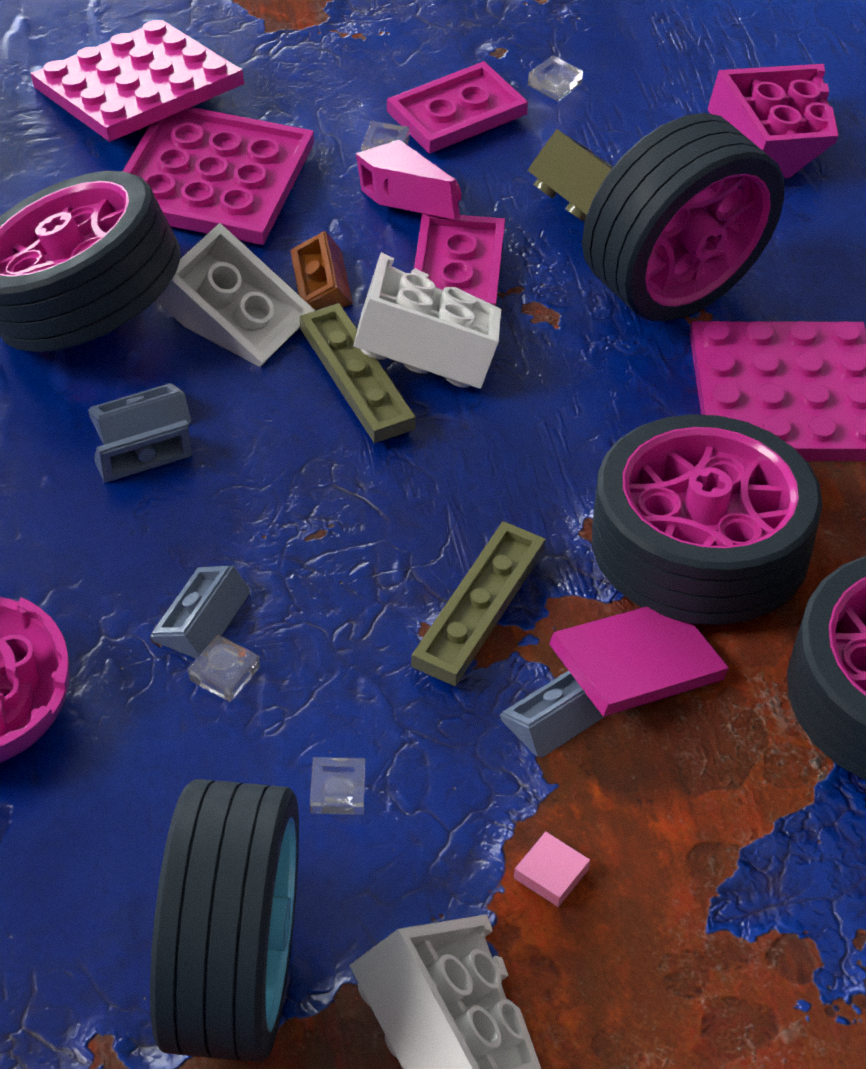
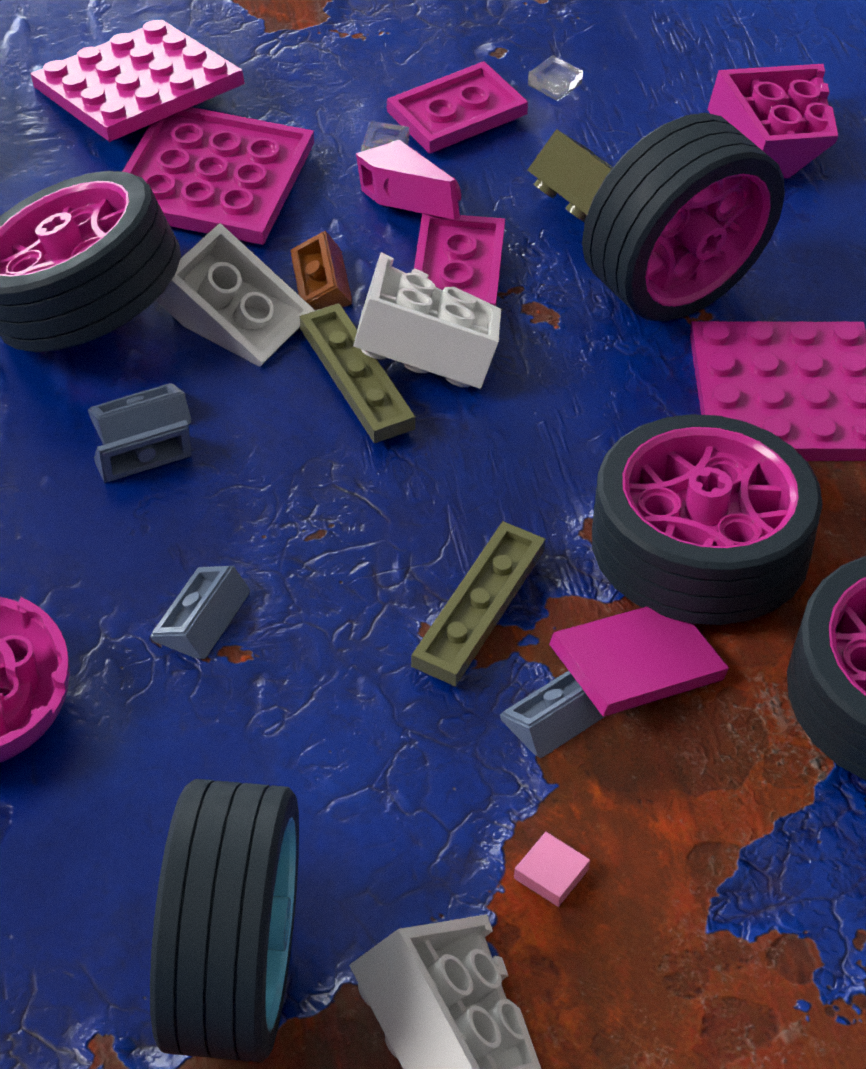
(224, 668): clear plate -> none
(337, 785): clear plate -> none

